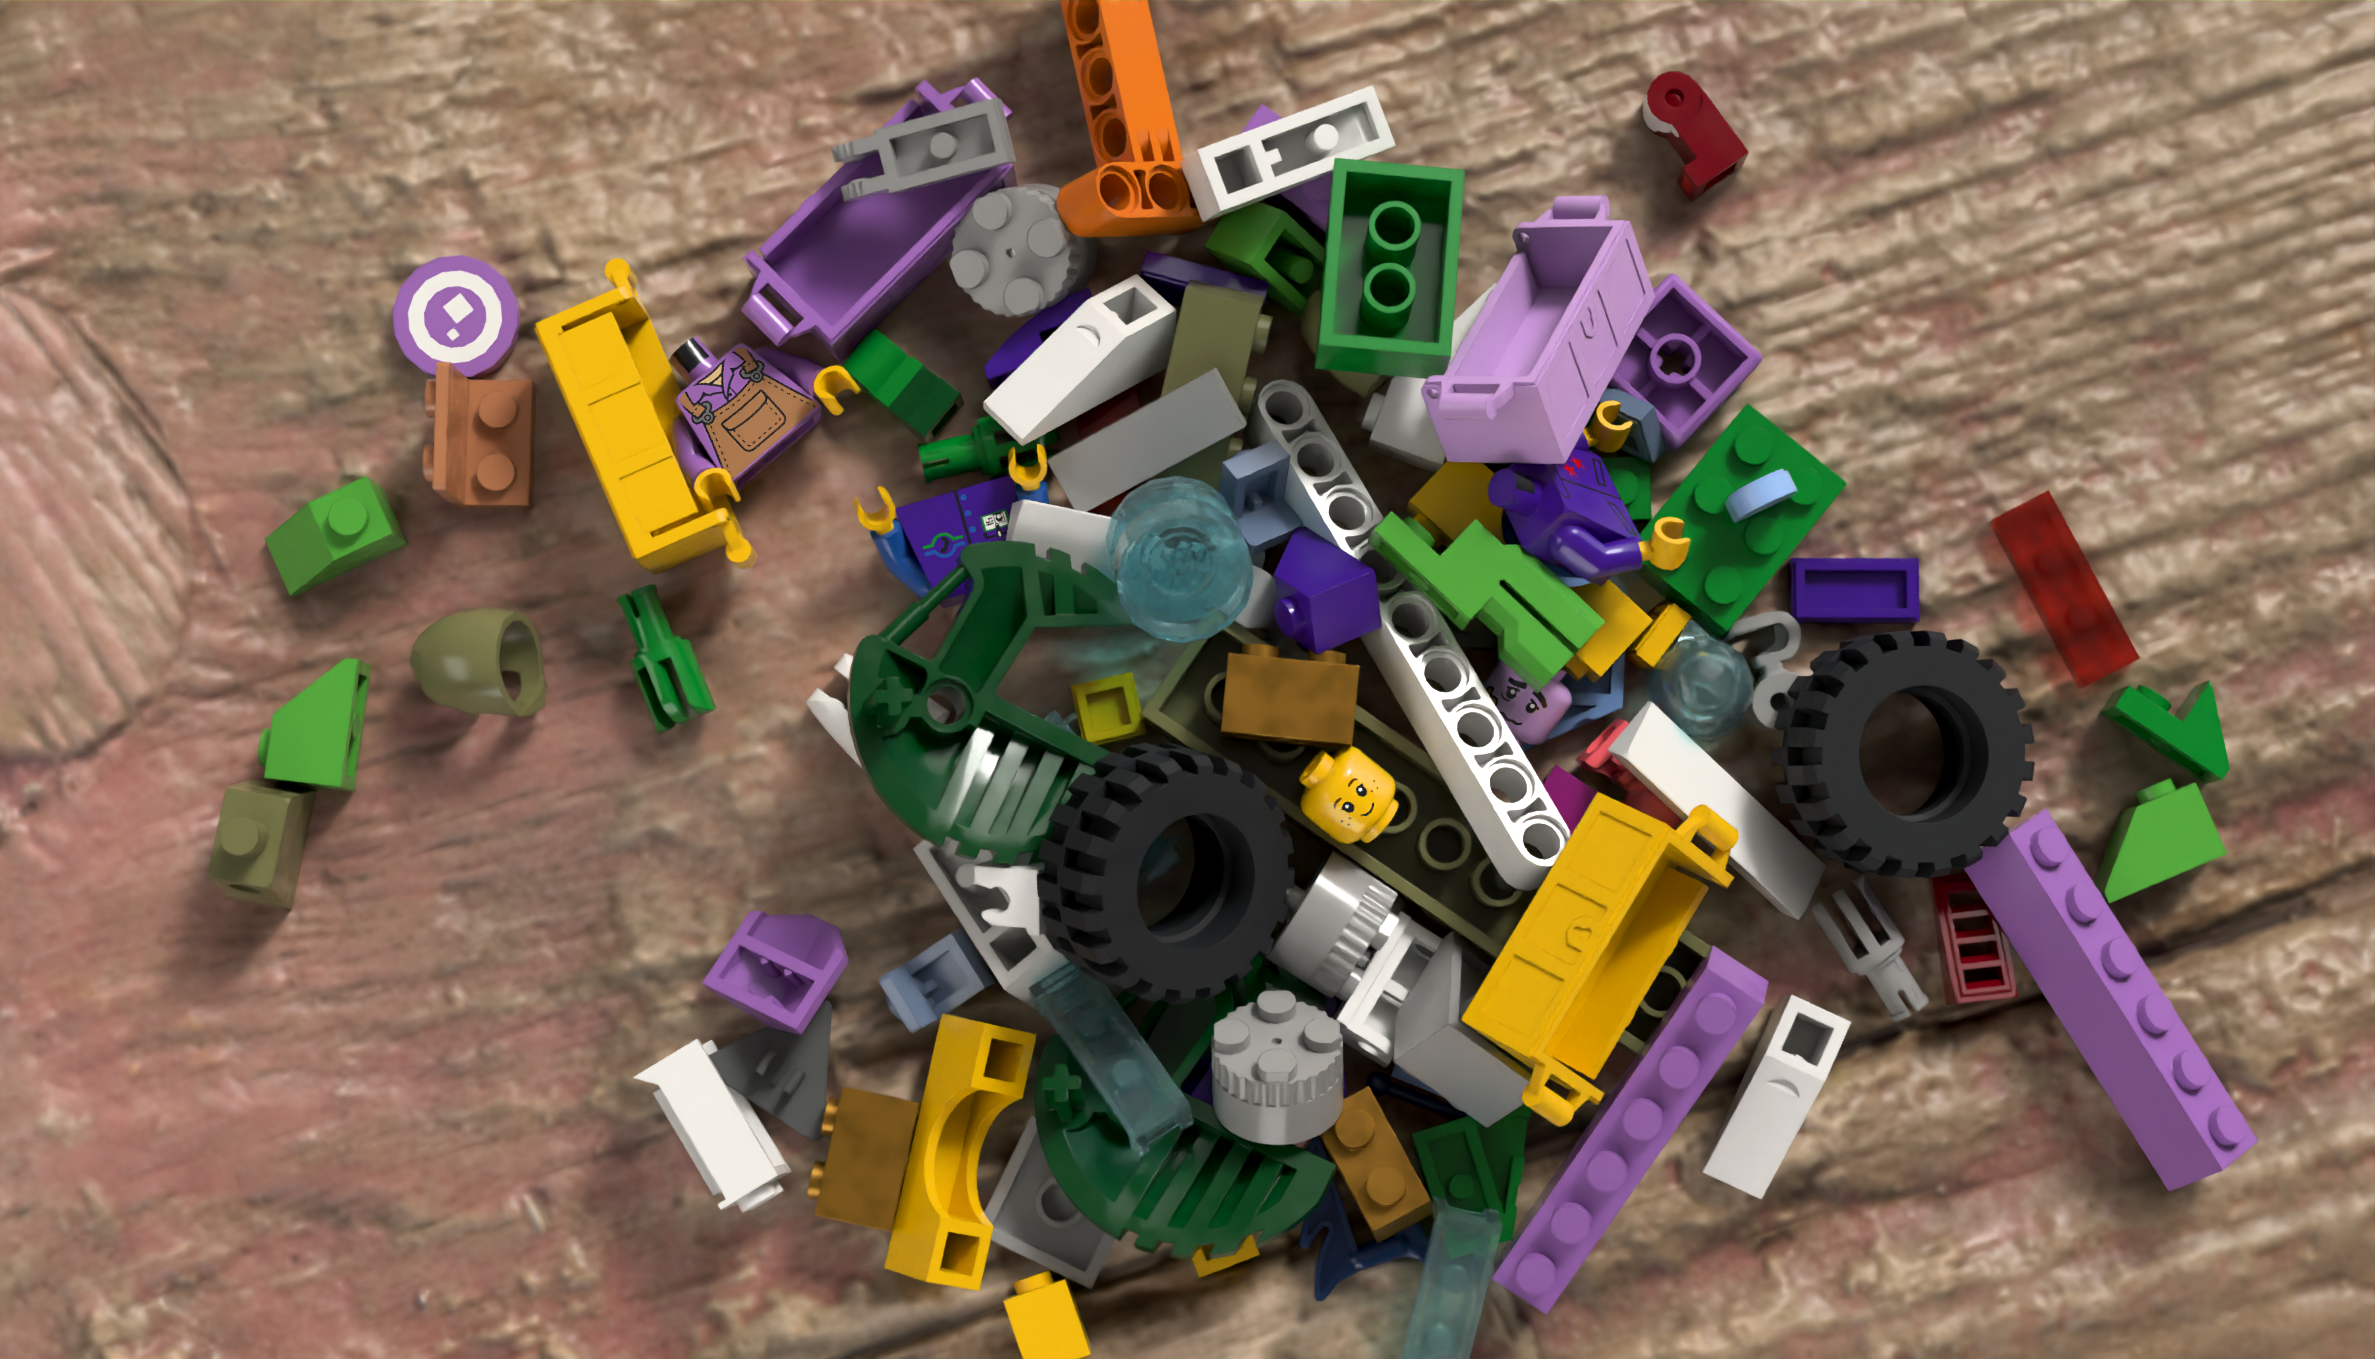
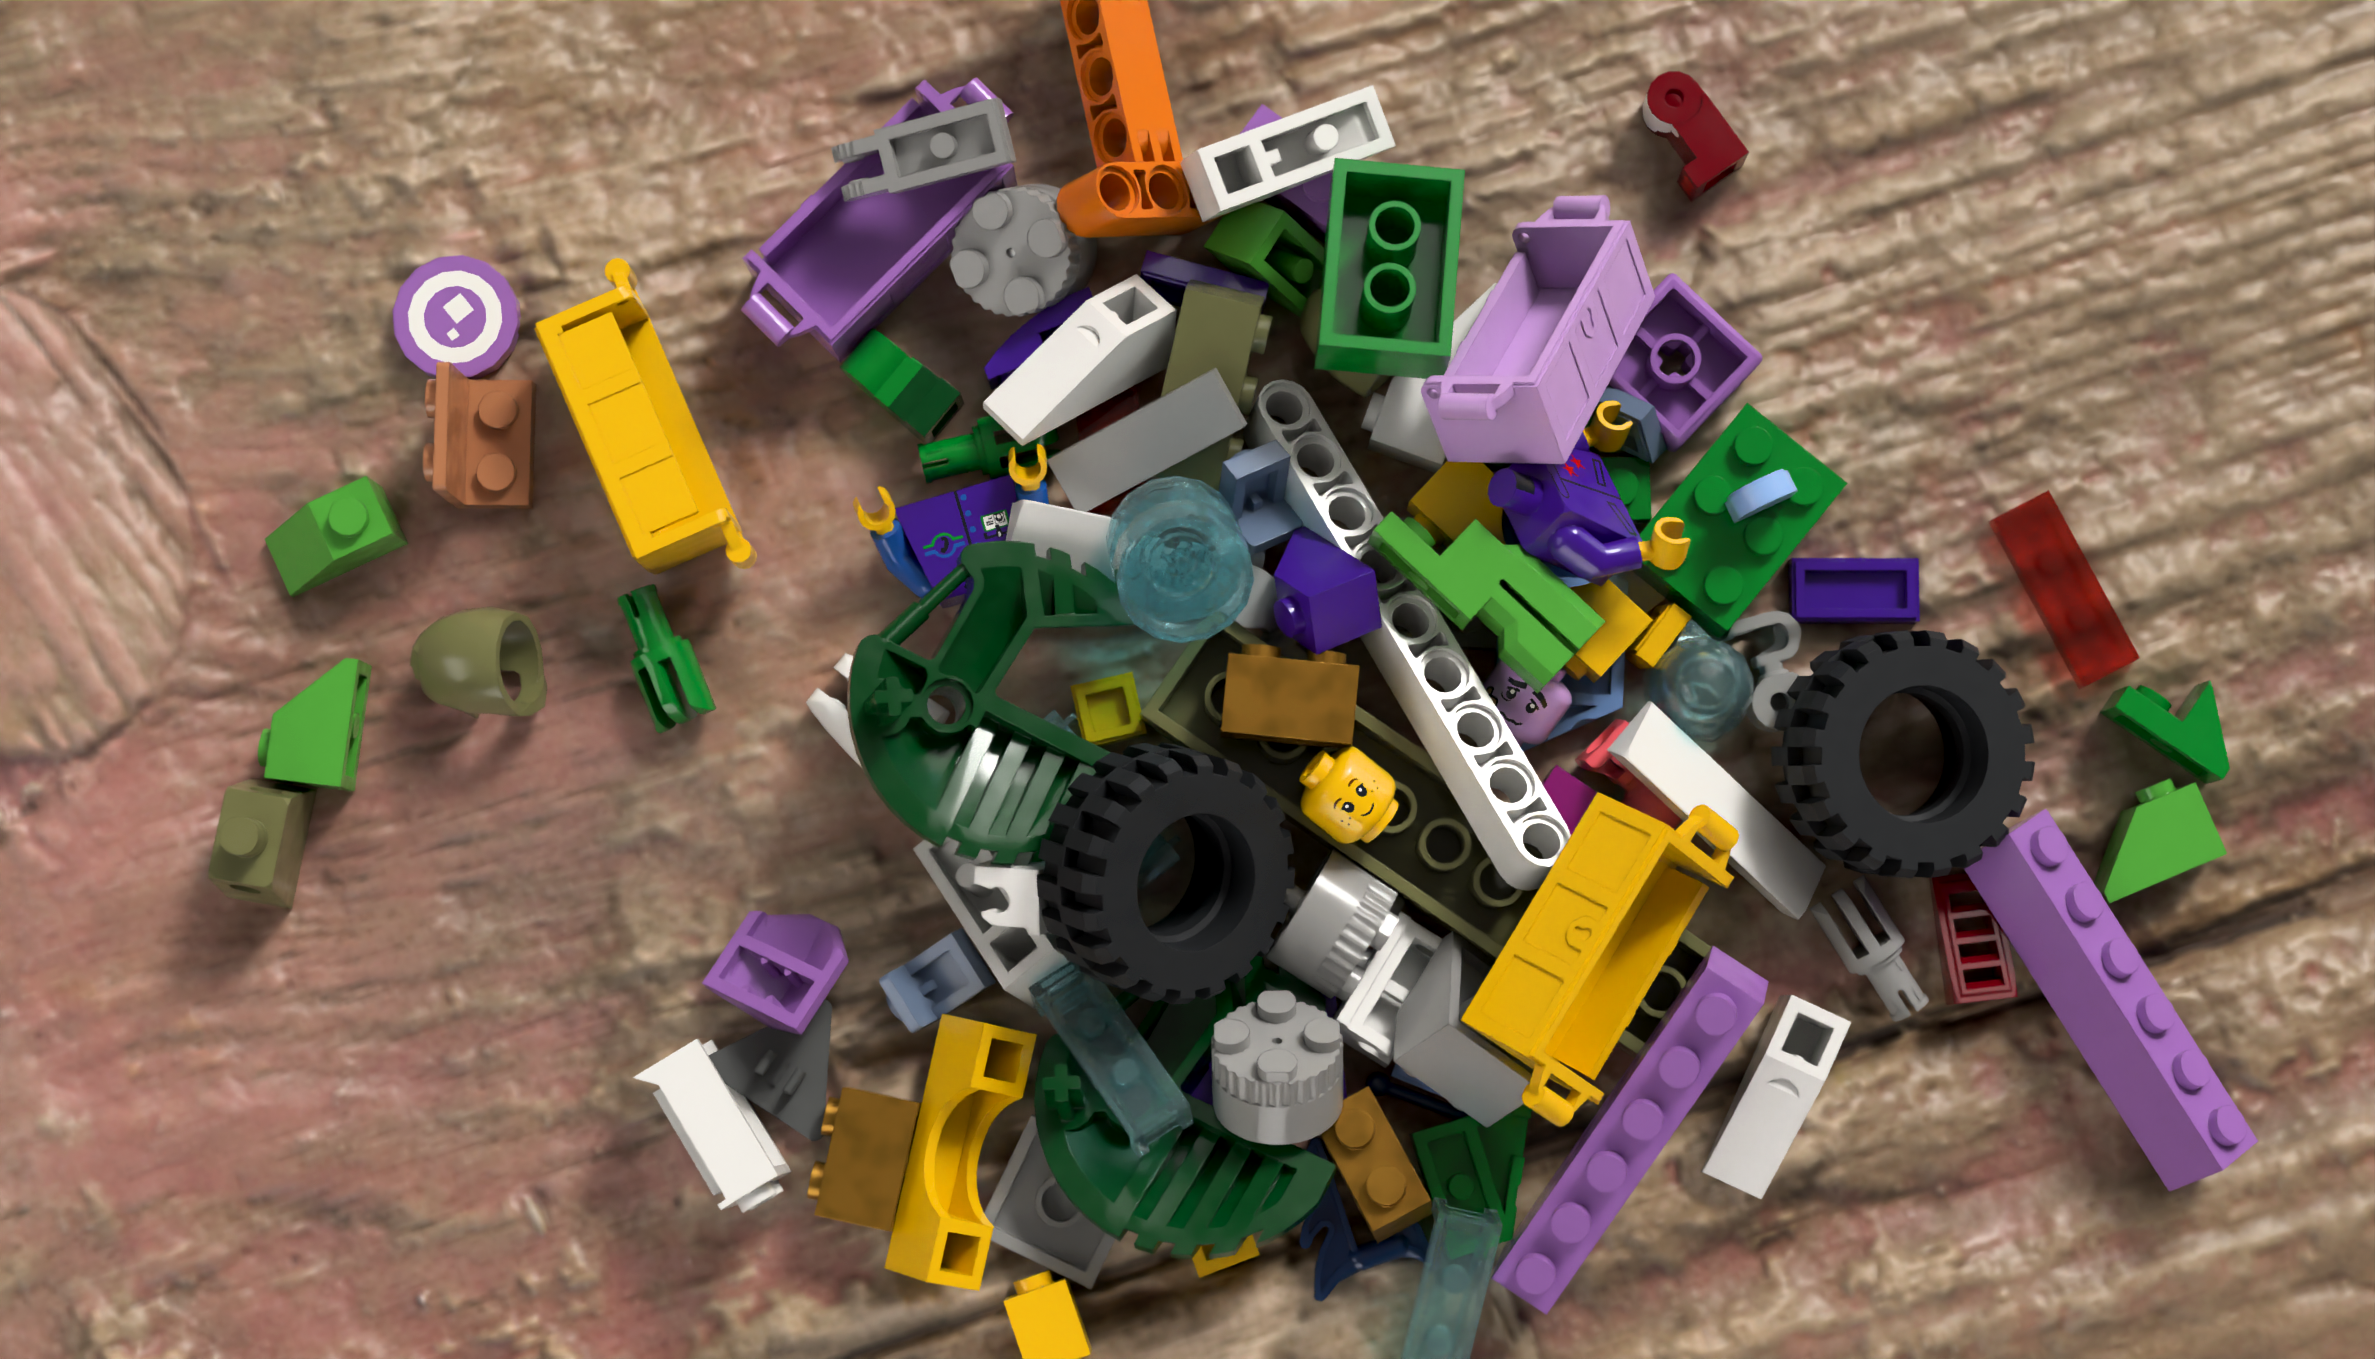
(744, 412): torso -> none

